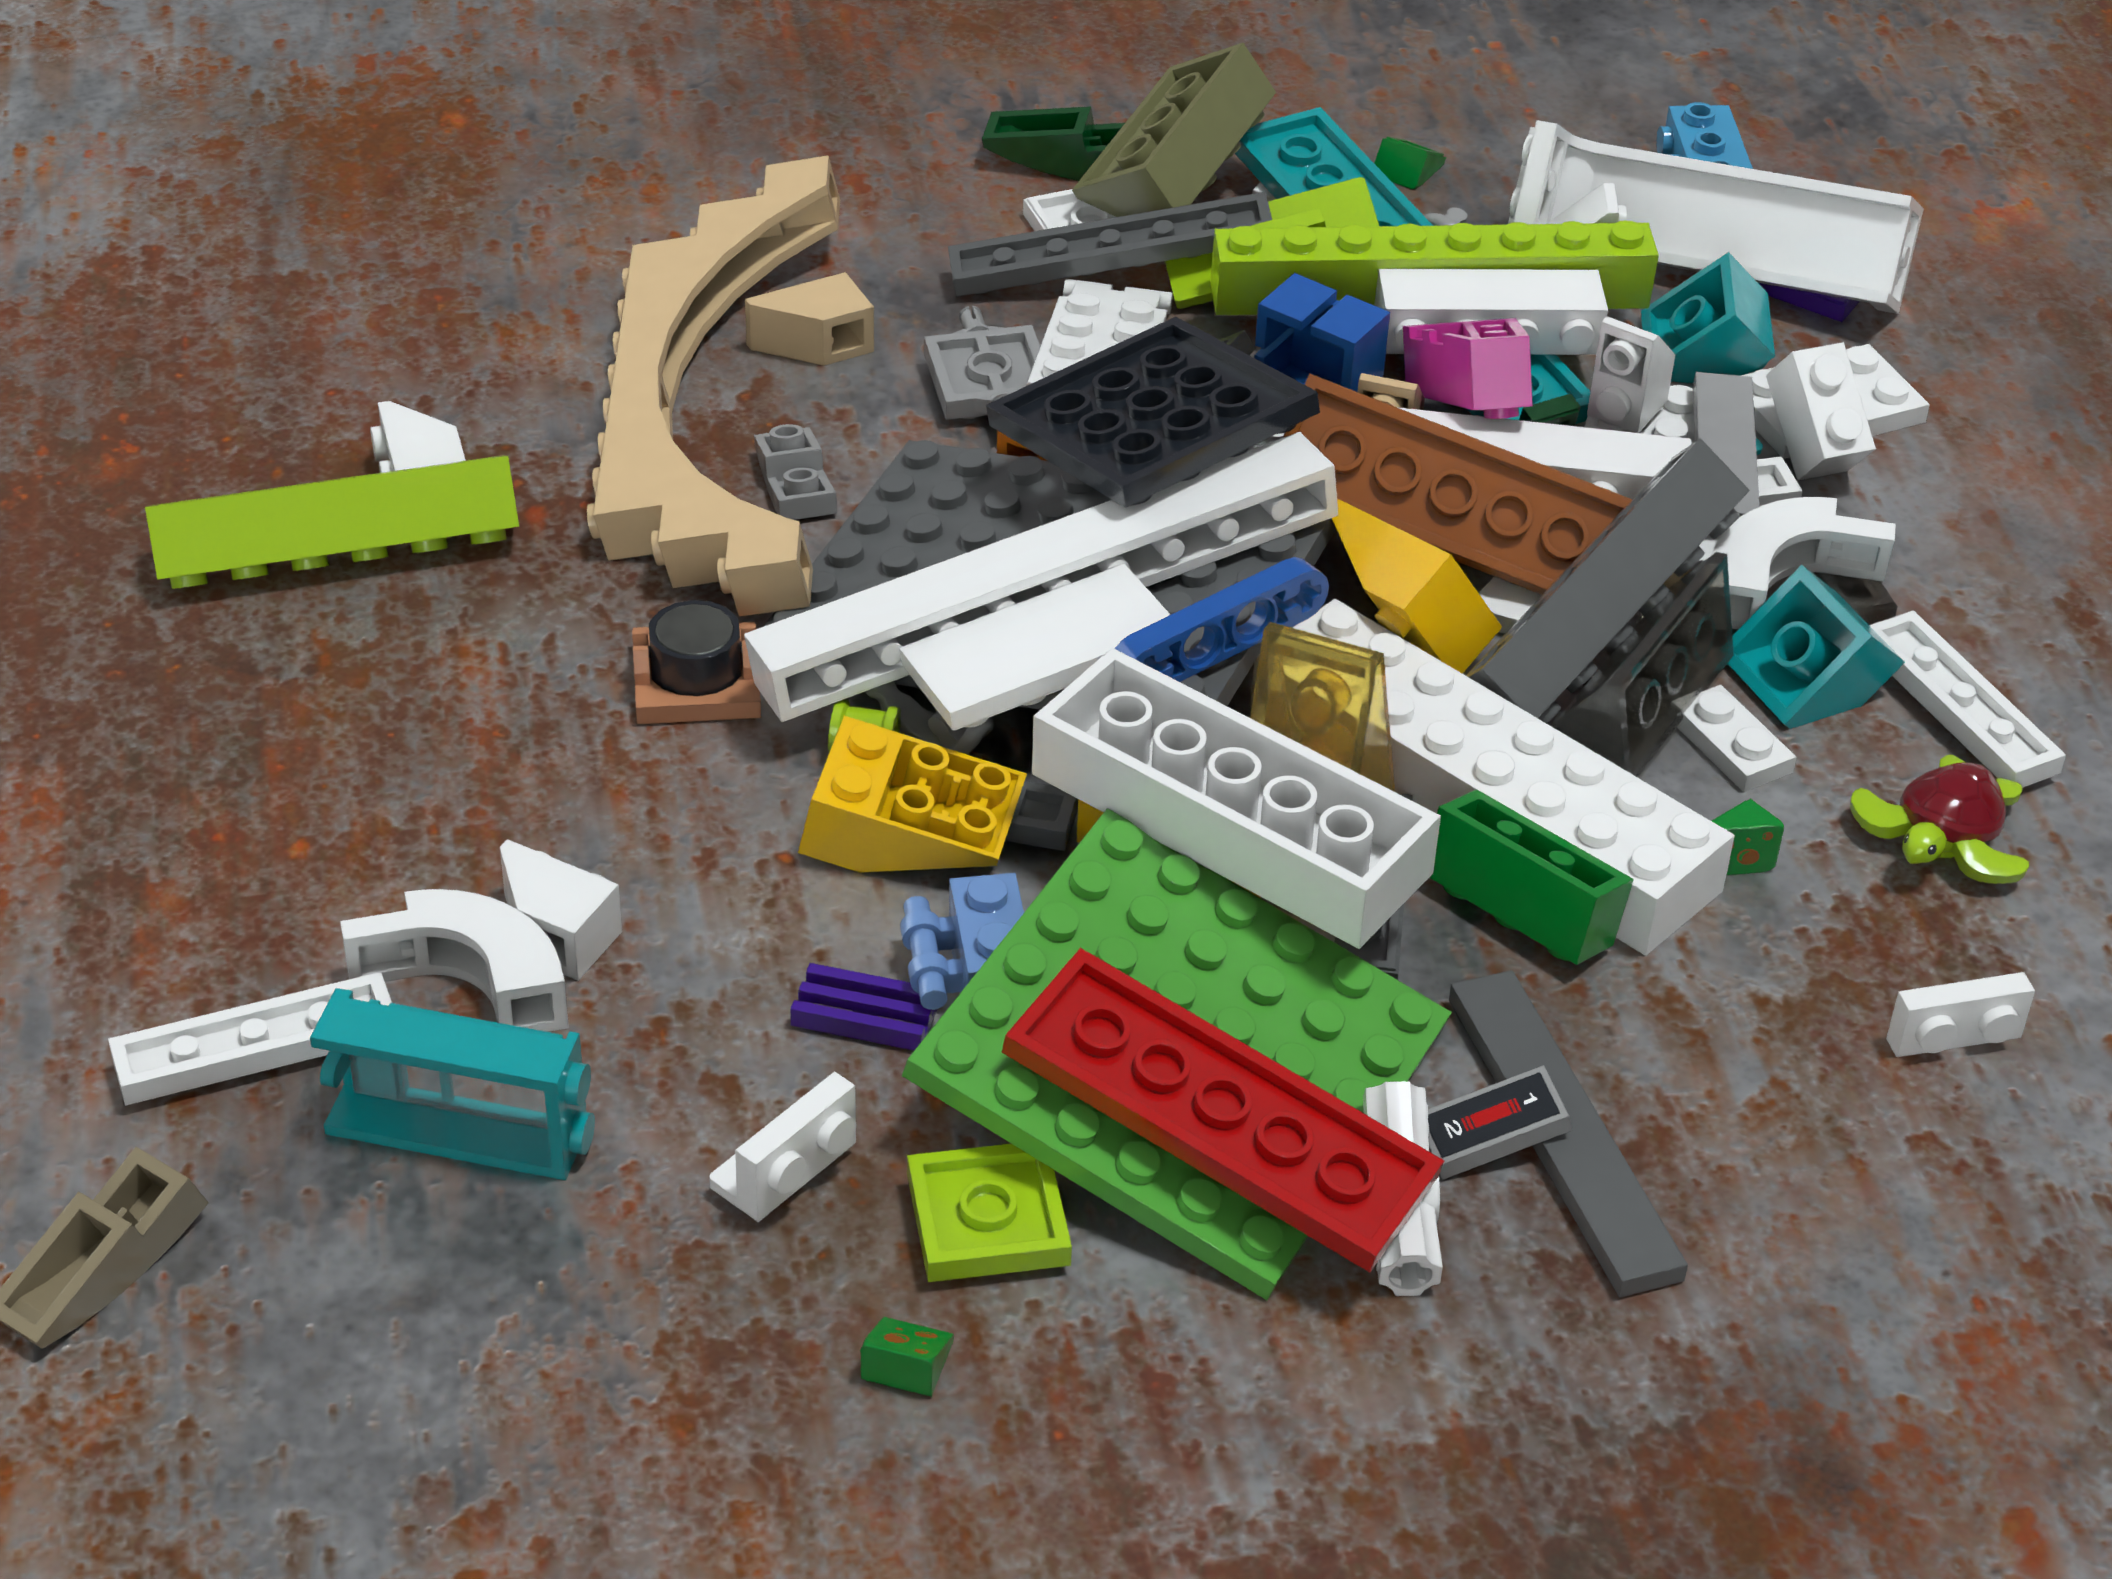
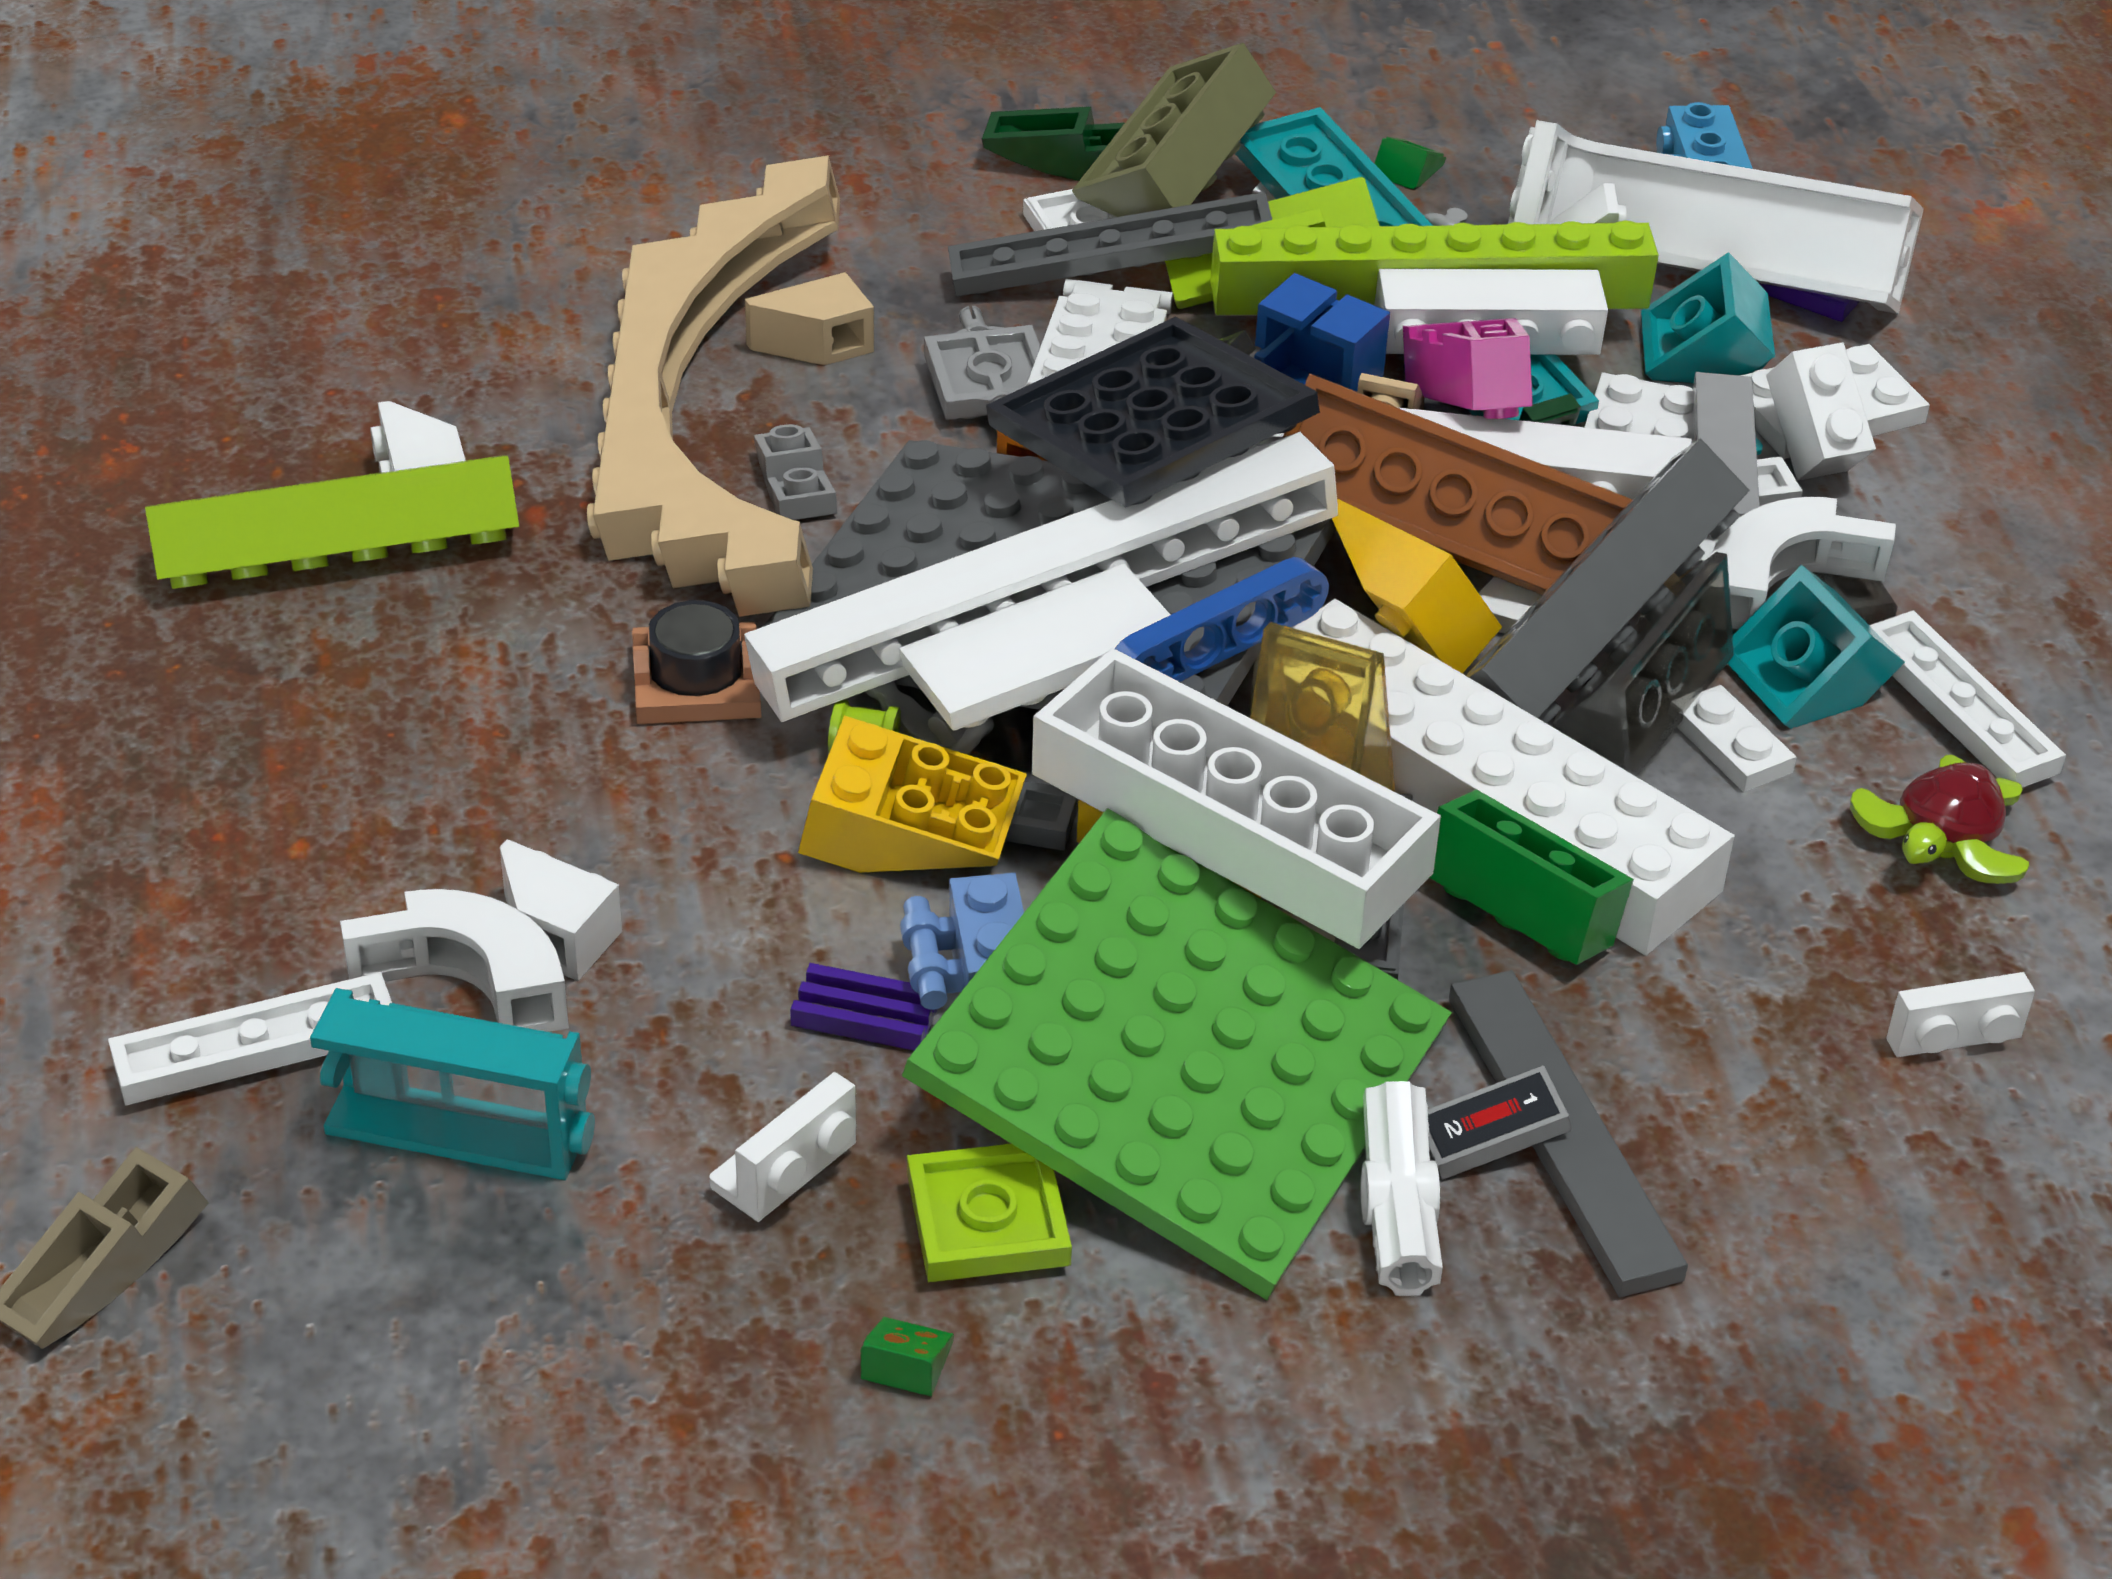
(1224, 1108): red plate -> none
(1629, 375): white slope -> none
(1755, 840): green slope -> none

